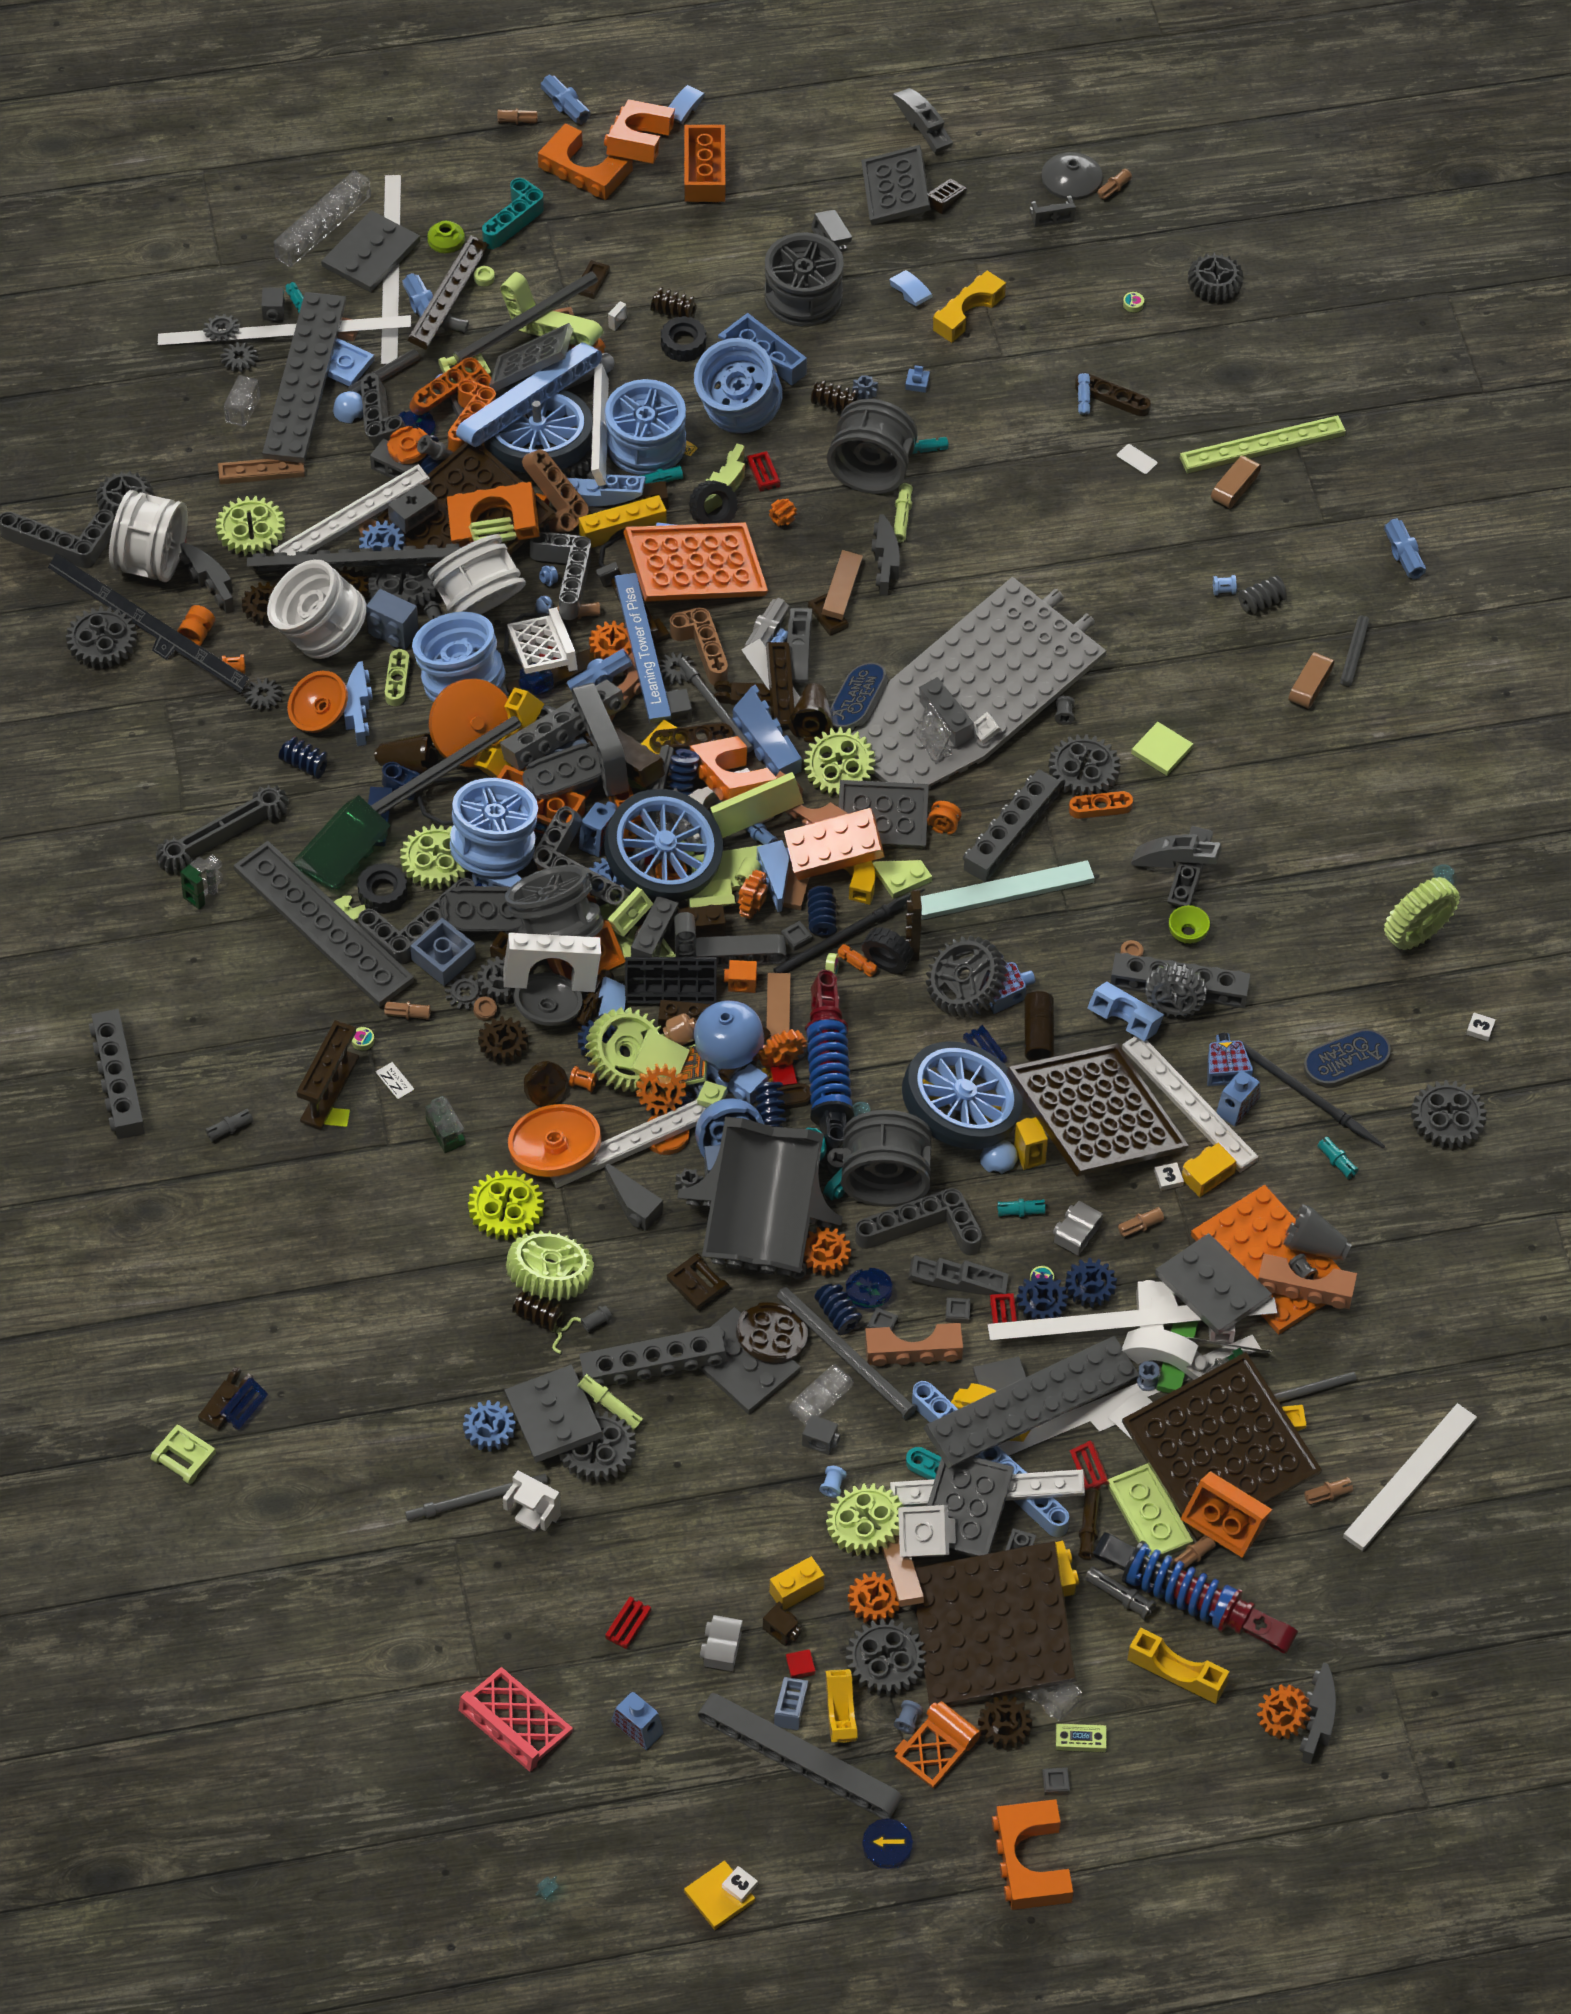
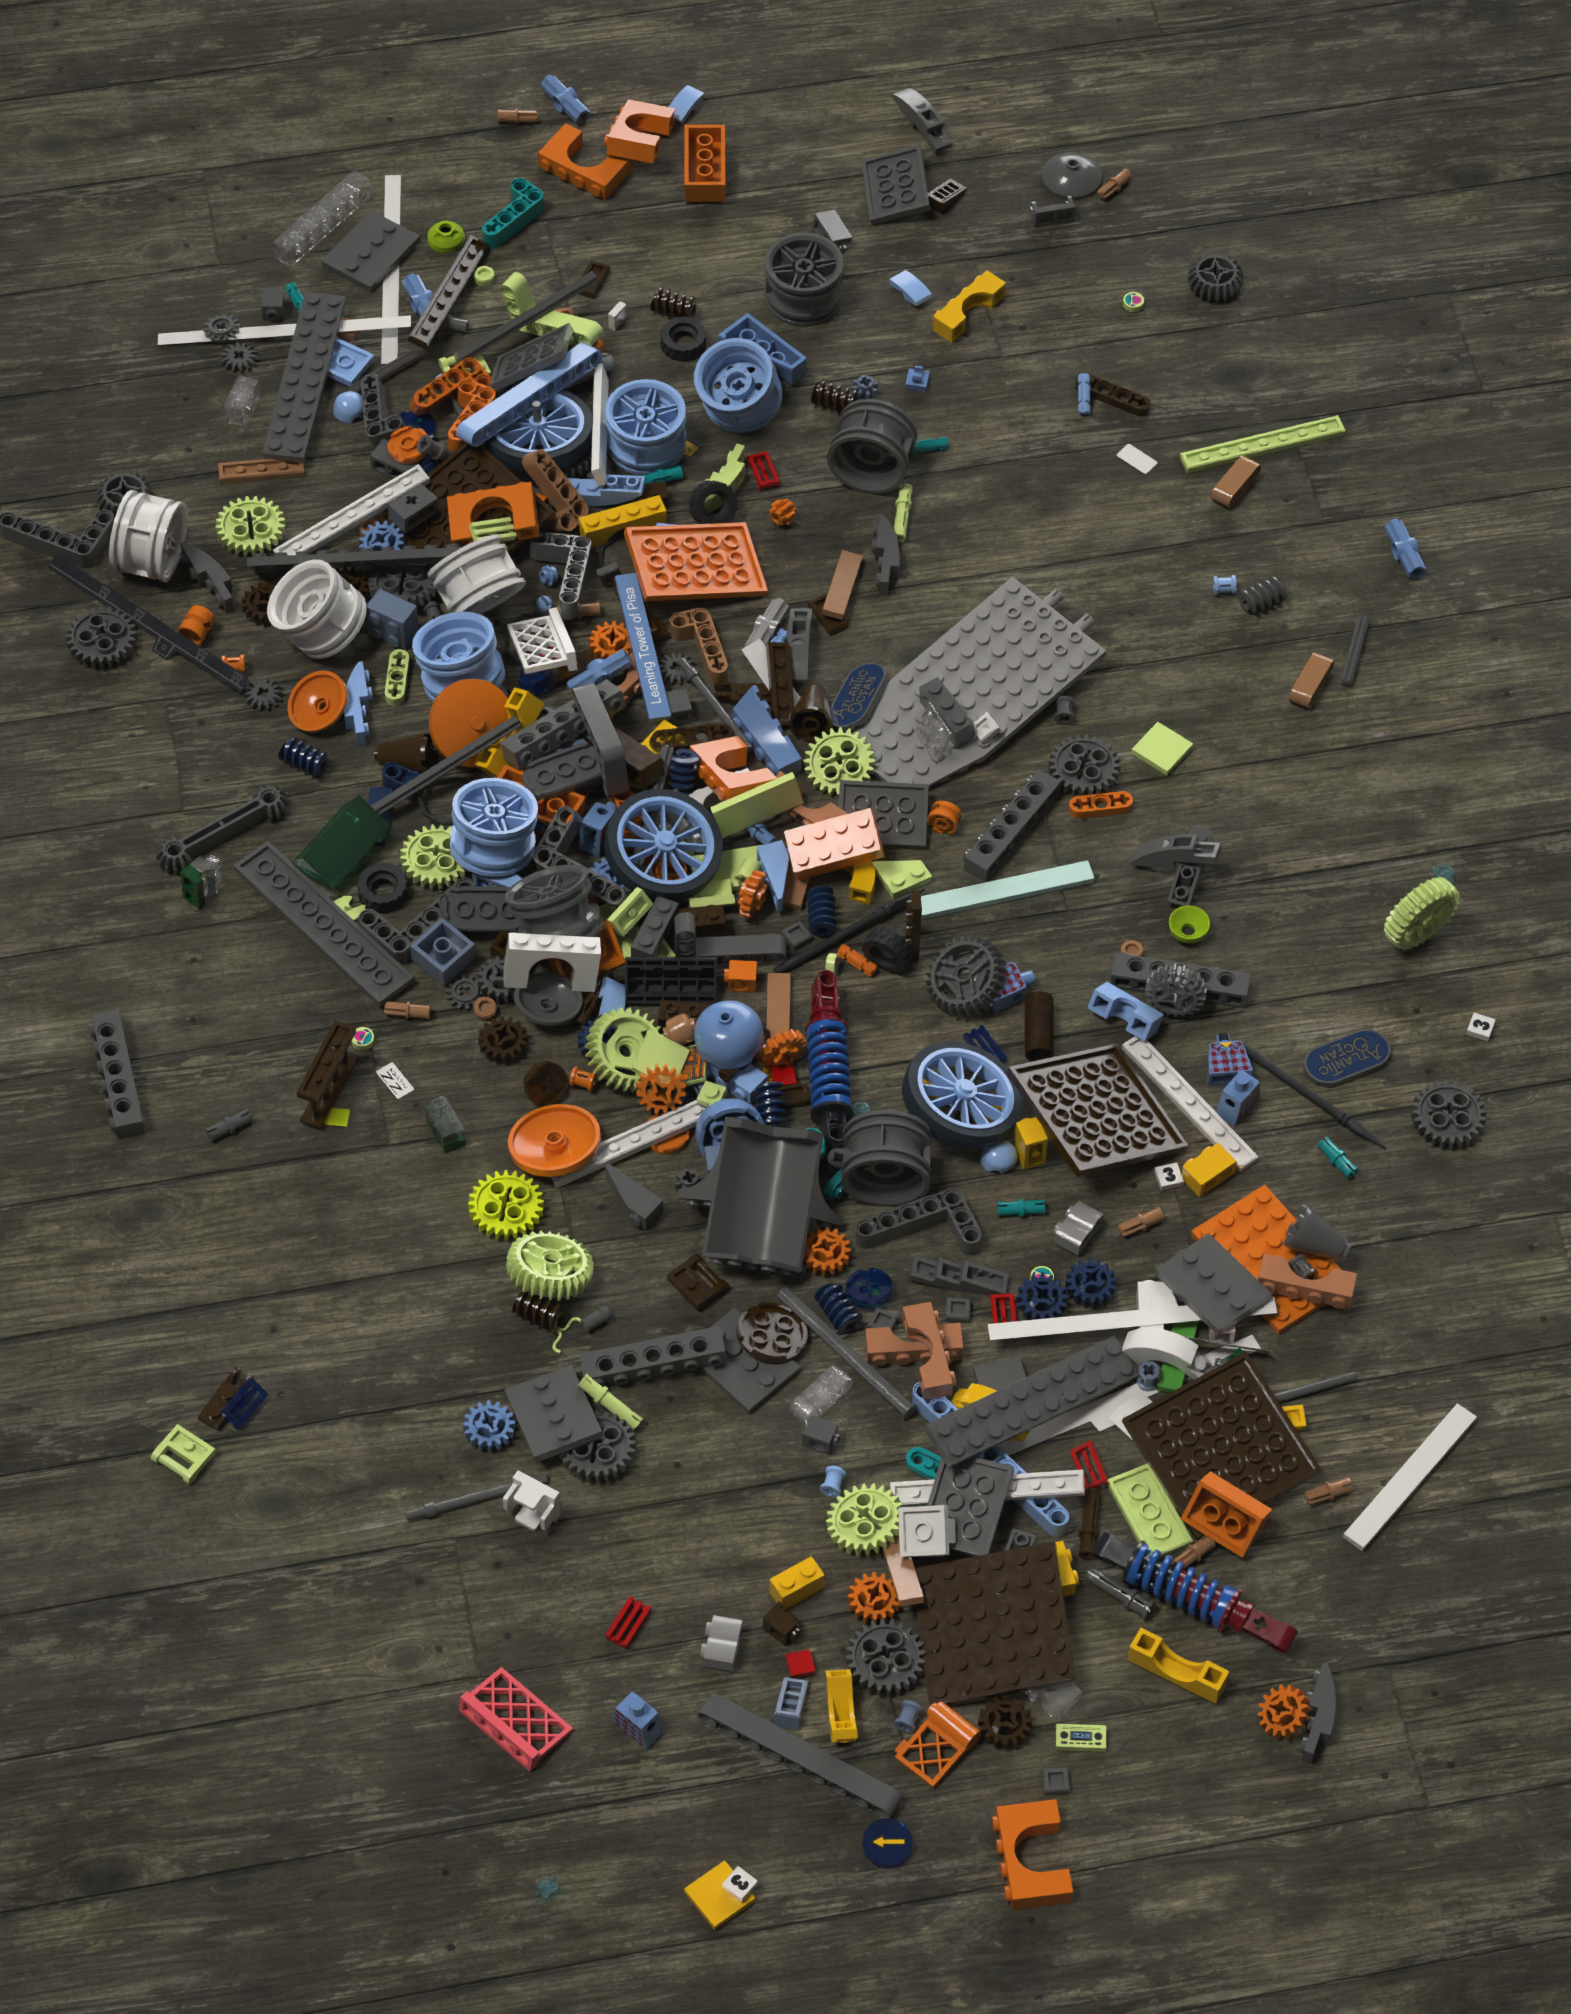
(921, 1325): none -> nougat arch

